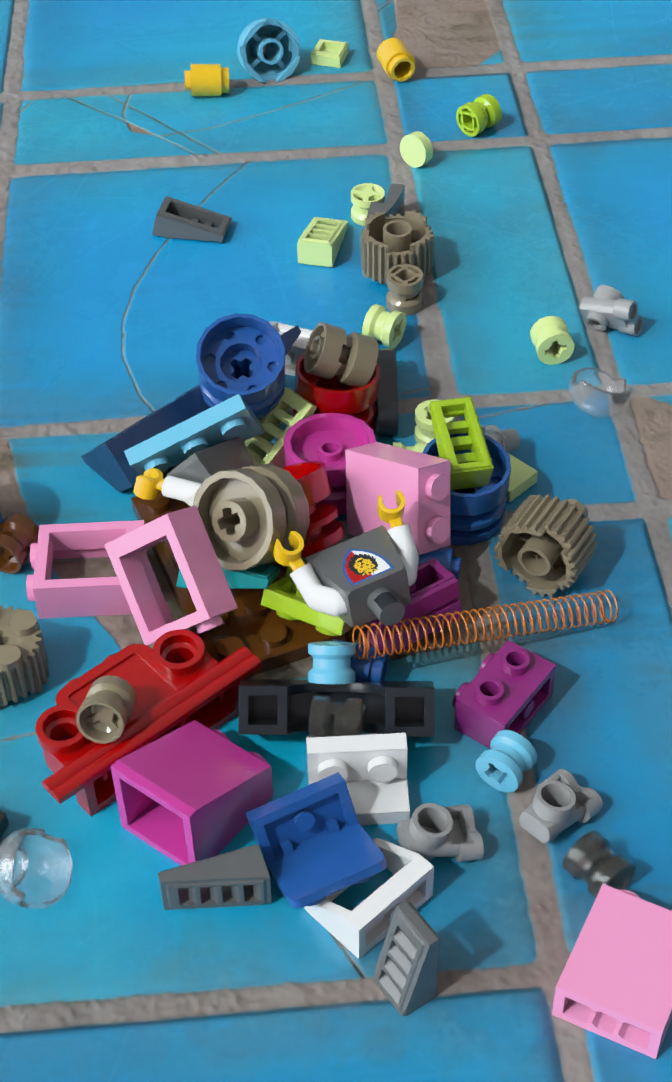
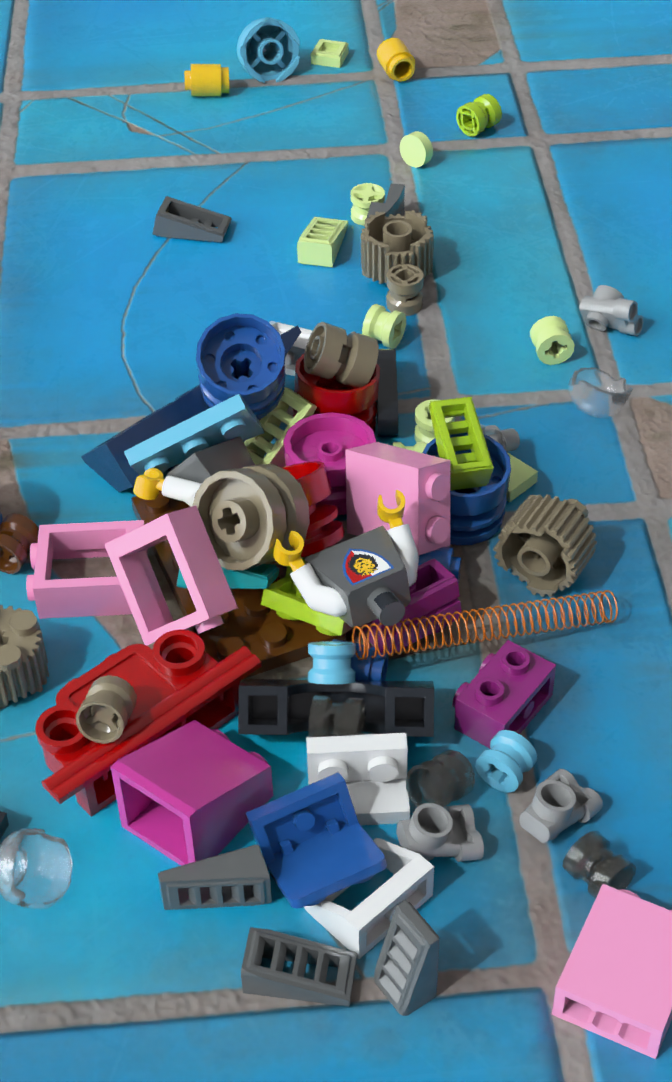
(285, 947): none -> dark grey slope
(441, 779): none -> clear smoke wheel

